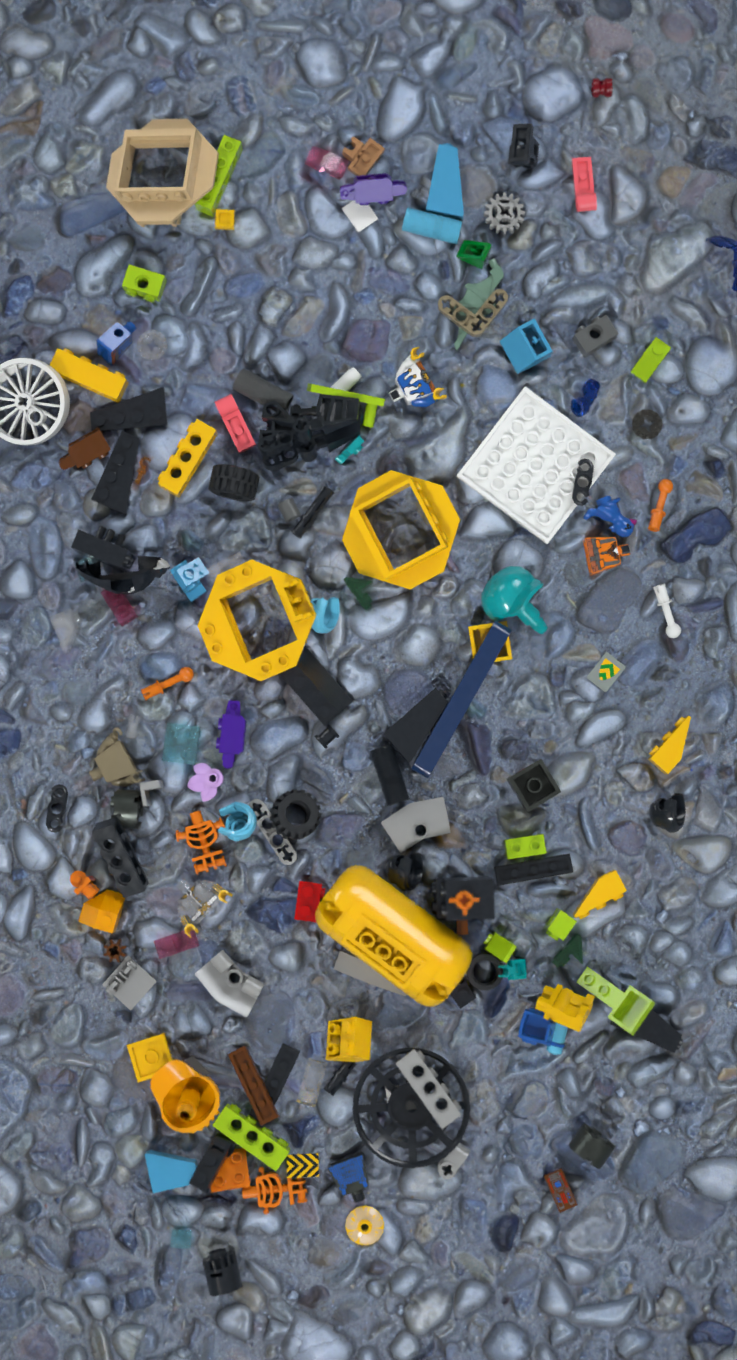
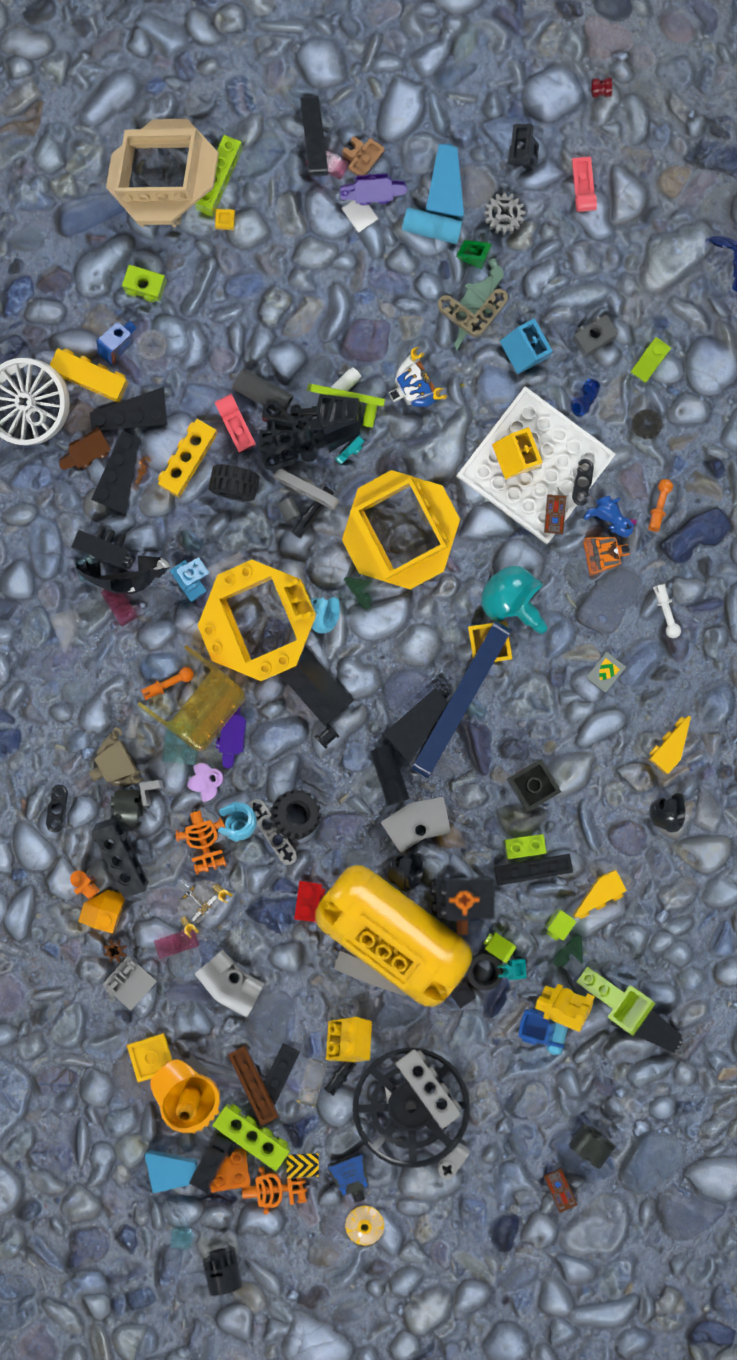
(206, 709): none -> clear yellow windscreen
(306, 488): none -> light grey beam
(314, 136): none -> black beam
(517, 453): none -> yellow slope
(555, 514): none -> reddish brown tile

